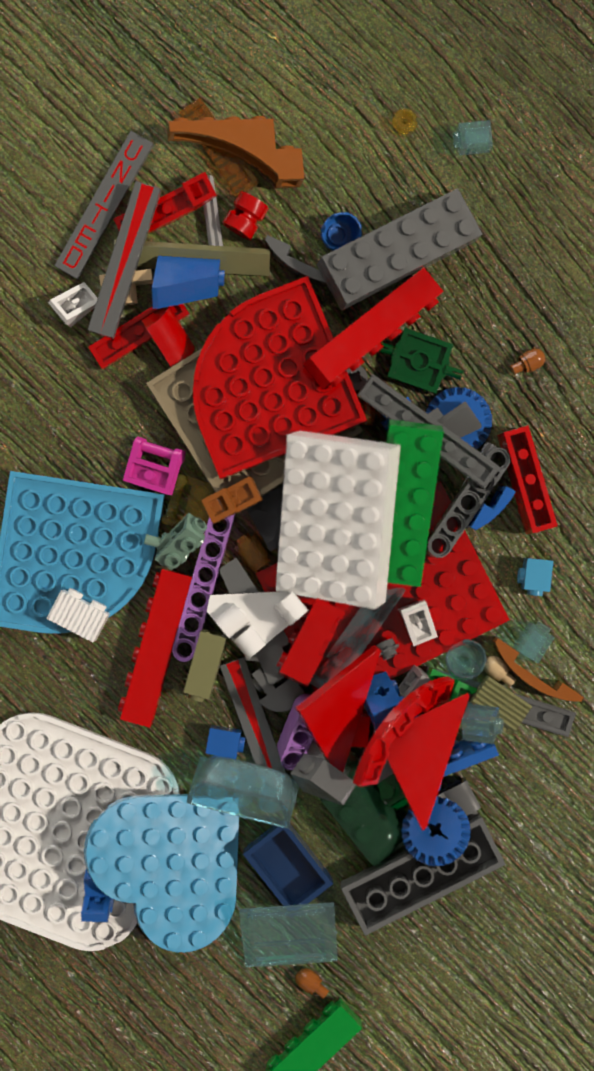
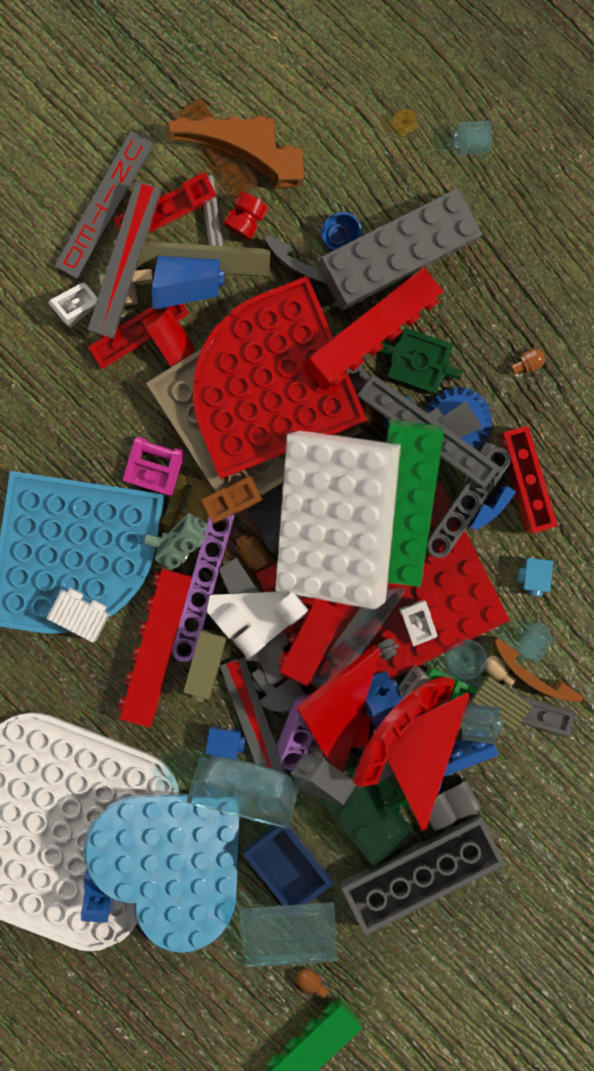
(436, 849): blue gear -> none

